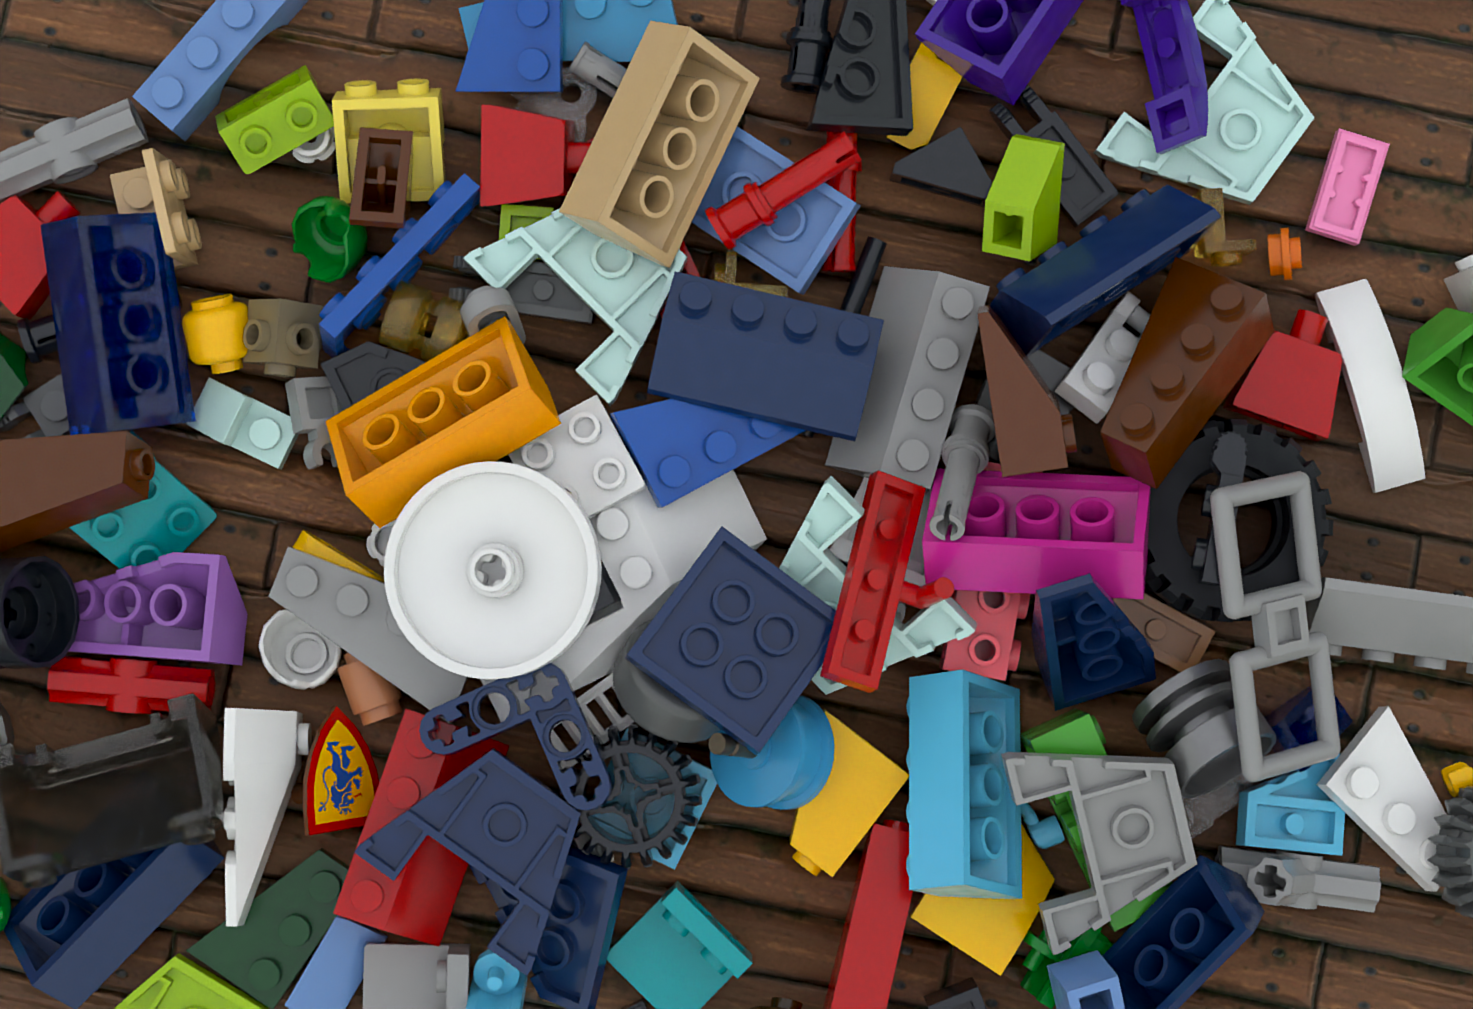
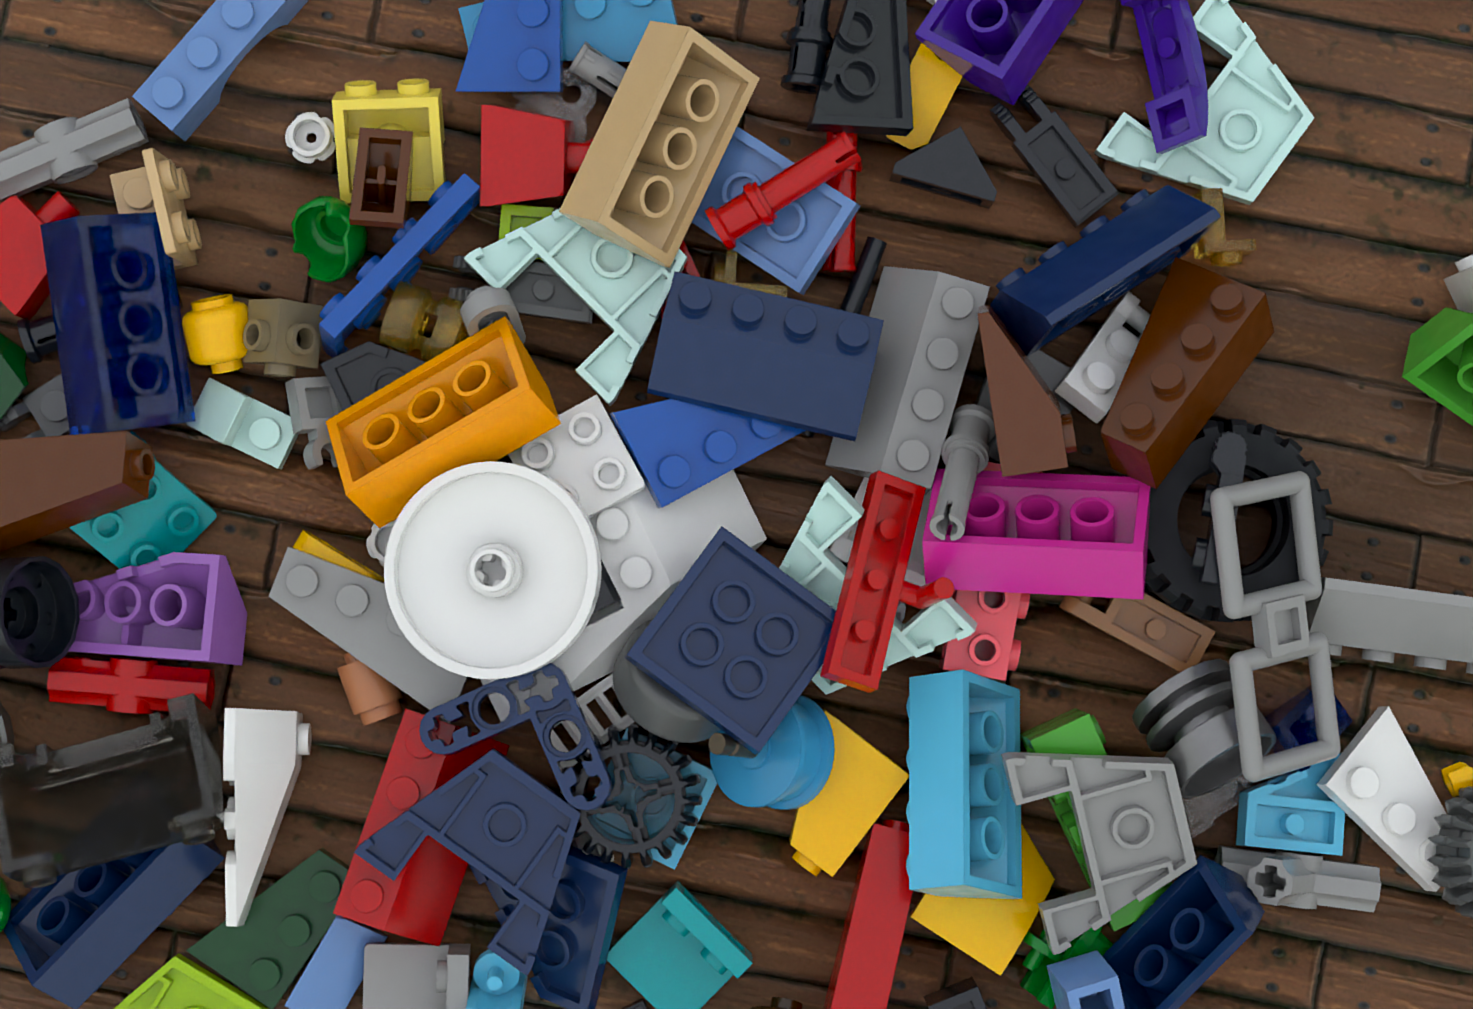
(274, 120): lime bracket -> none
(297, 652): white hair -> none
(337, 777): shield -> none
(1024, 199): lime slope -> none
(1043, 832): medium azure hand -> none
(1086, 643): dark blue wedge -> none
(1284, 254): orange plate -> none
(1291, 381): red torso -> none
(1347, 187): bright pink plate -> none
(1374, 385): white slope -> none

